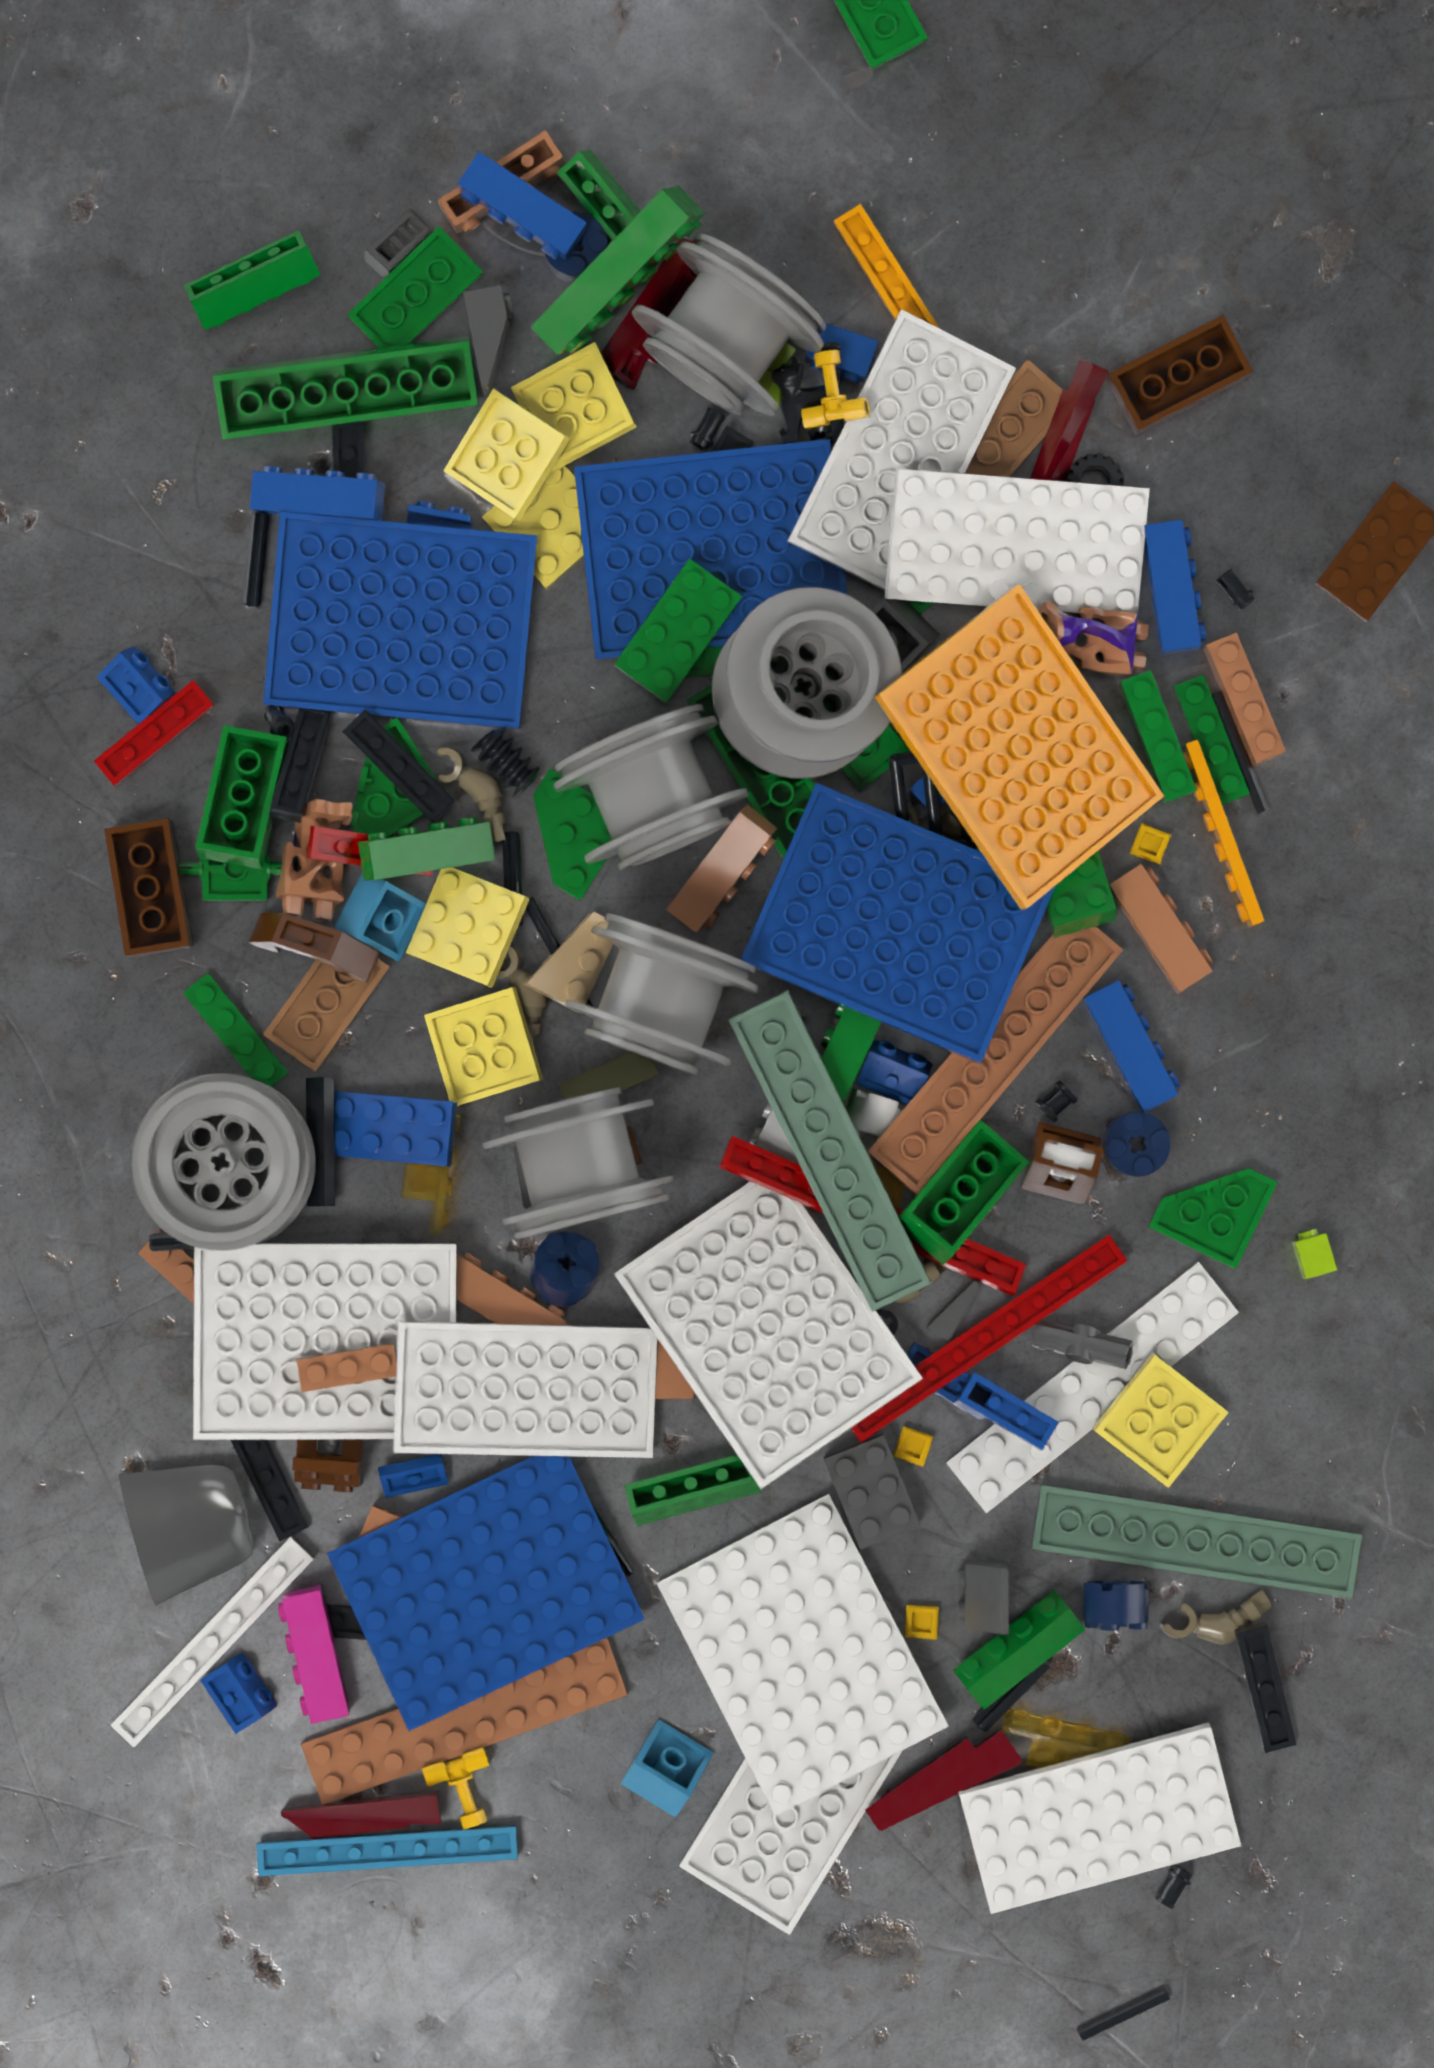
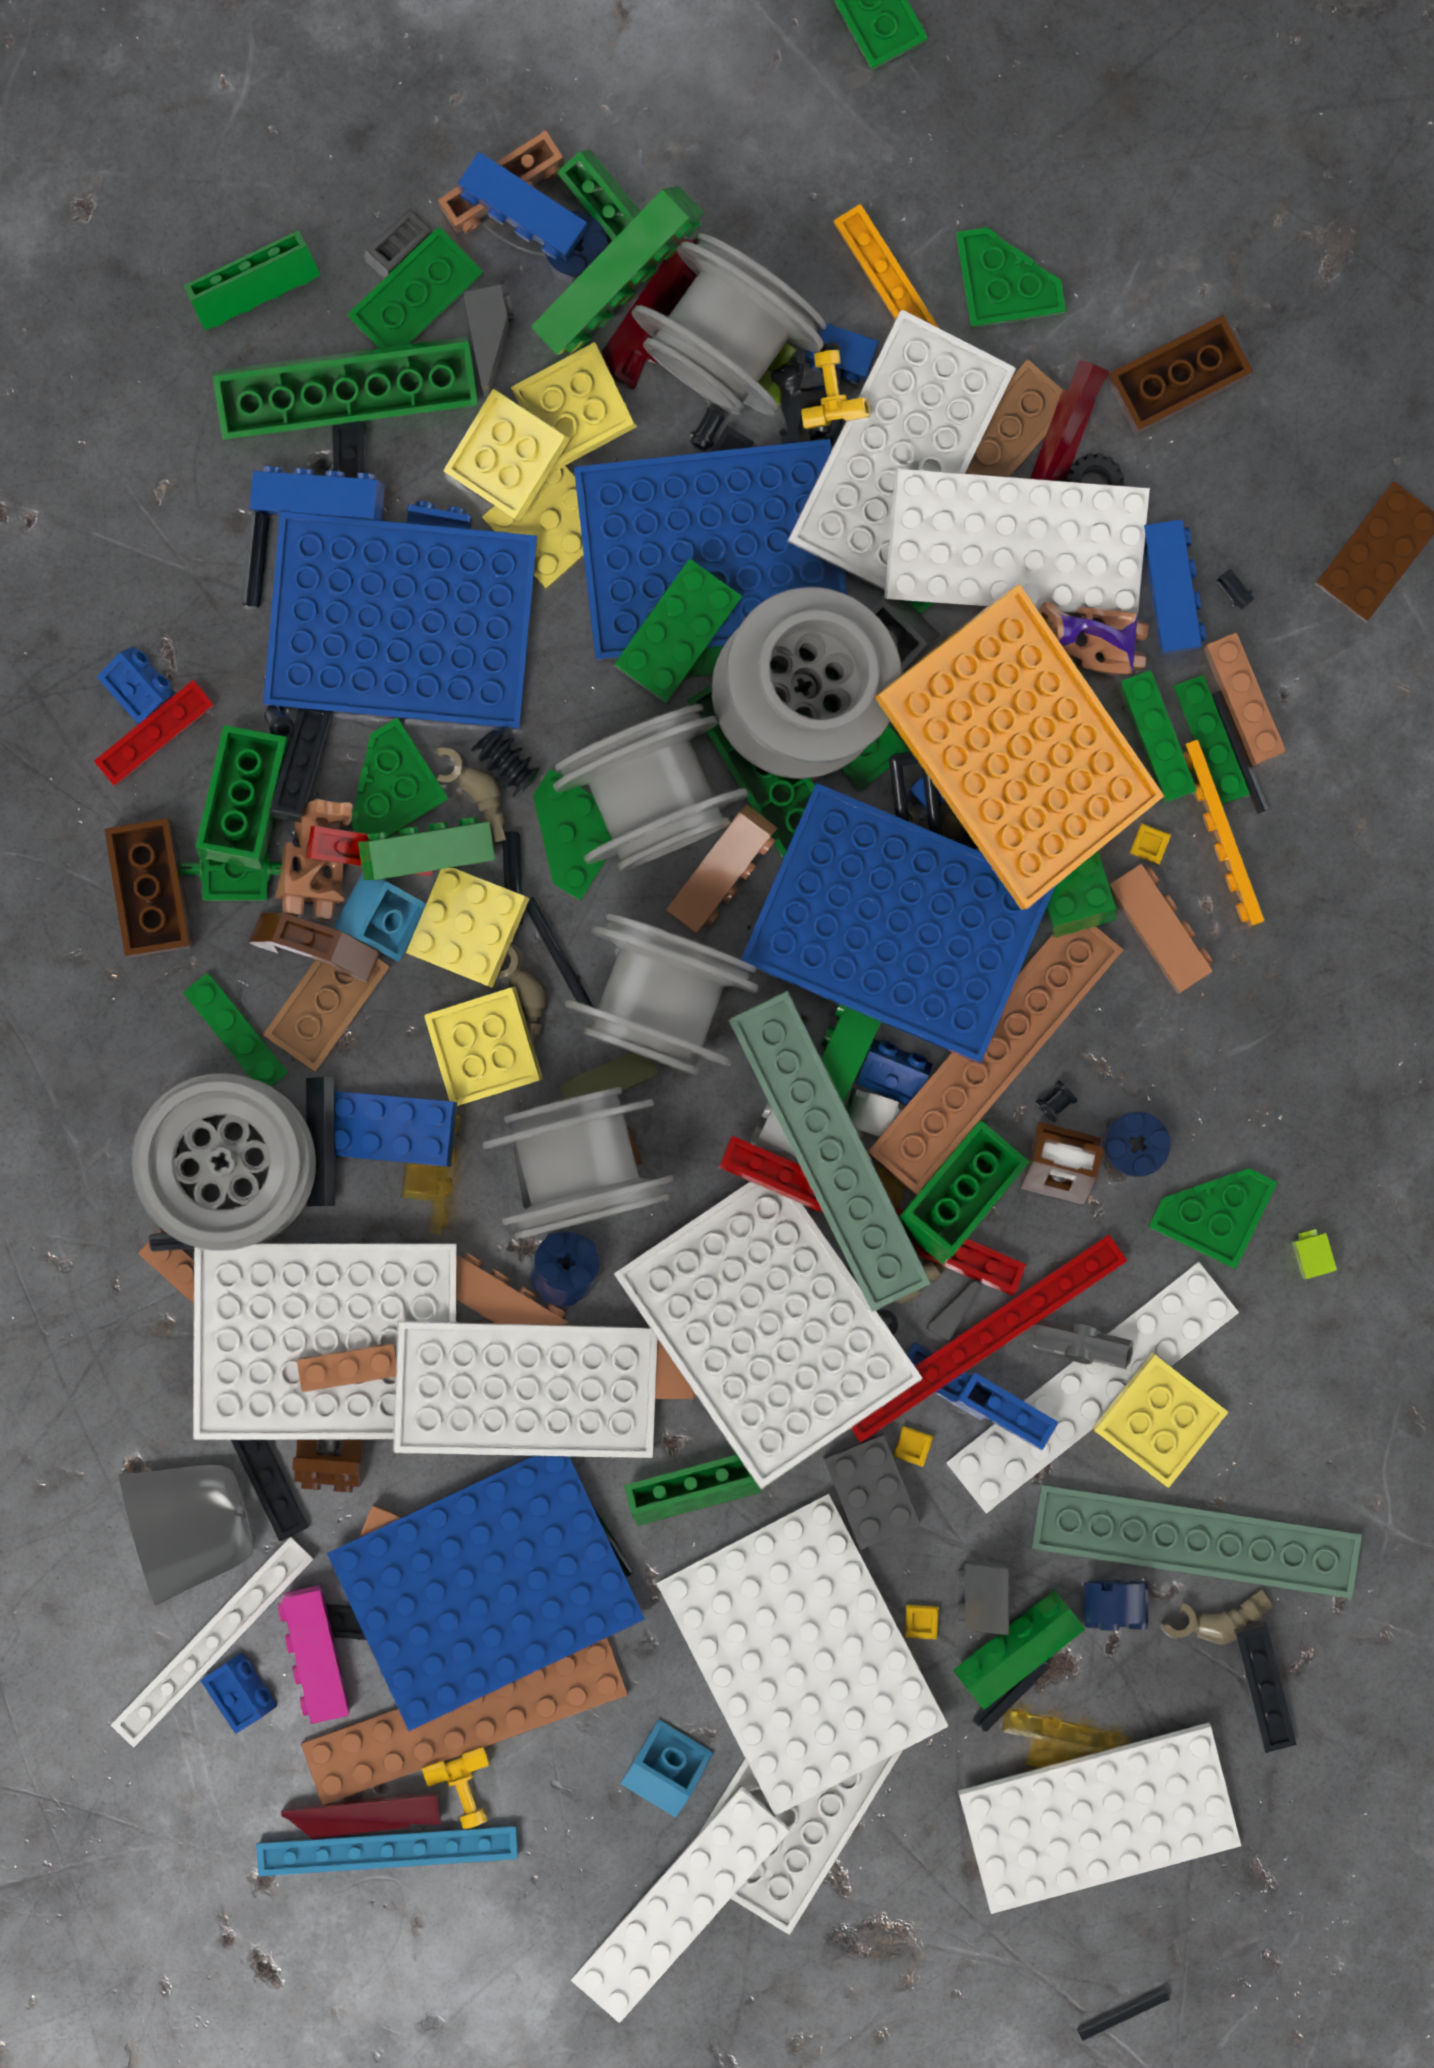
(399, 766): black tile -> none
(413, 1475): blue plate -> none
(574, 965): tan wing -> none
(680, 1904): none -> white plate
(944, 1777): dark red wedge -> none
(1004, 282): none -> green plate
(1130, 1045): blue brick -> none
(1173, 1886): black pin -> none

